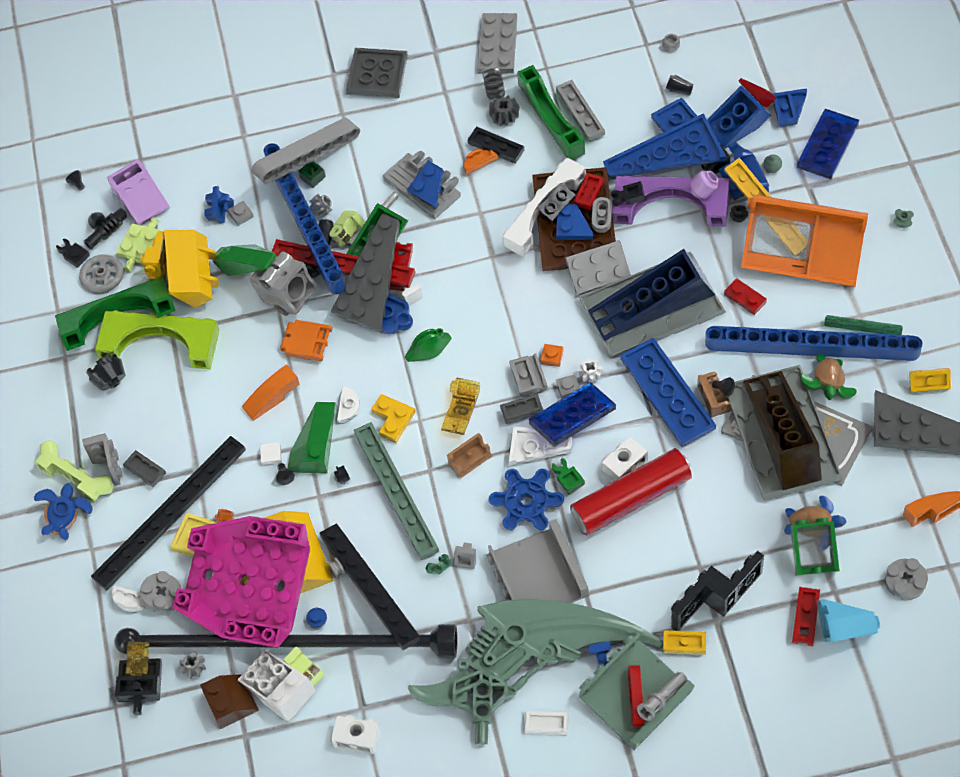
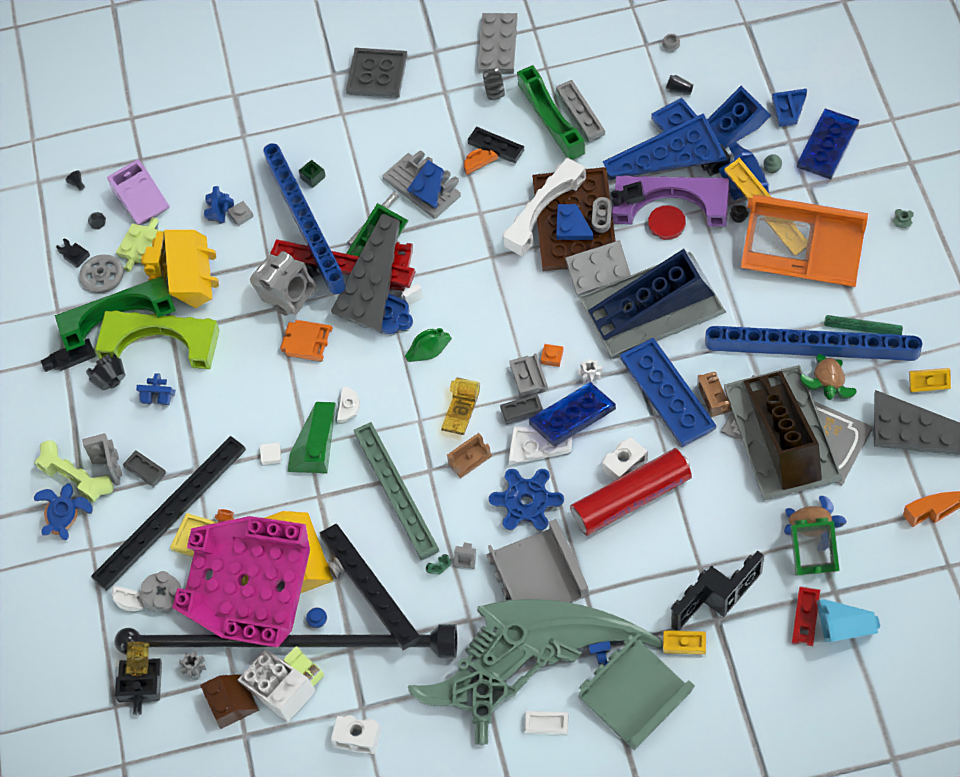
(65, 359): none -> black hinge
(106, 228): black hinge -> none
(164, 393): none -> blue hips
(243, 259): green wedge -> none
(271, 392): orange slope -> none
(284, 476): black rock -> none
(305, 150): light grey beam -> none
(320, 205): light grey gear -> none
(326, 226): black cone -> none
(341, 474): black plate -> none
(346, 226): yellowish green leg -> none
(396, 414): yellow plate -> none
(504, 110): dark grey gear -> none
(555, 202): hinge -> none
(567, 385): light grey plate -> none
(568, 478): green plate -> none
(589, 191): red plate -> none
(635, 694): red beam -> none
(657, 700): light grey pin -> none
(667, 222): none -> red tile
(704, 184): lavender head -> none
(726, 386): black rock -> none
(745, 296): red plate -> none
(762, 95): red slope -> none
(911, 568): light grey plate -> none

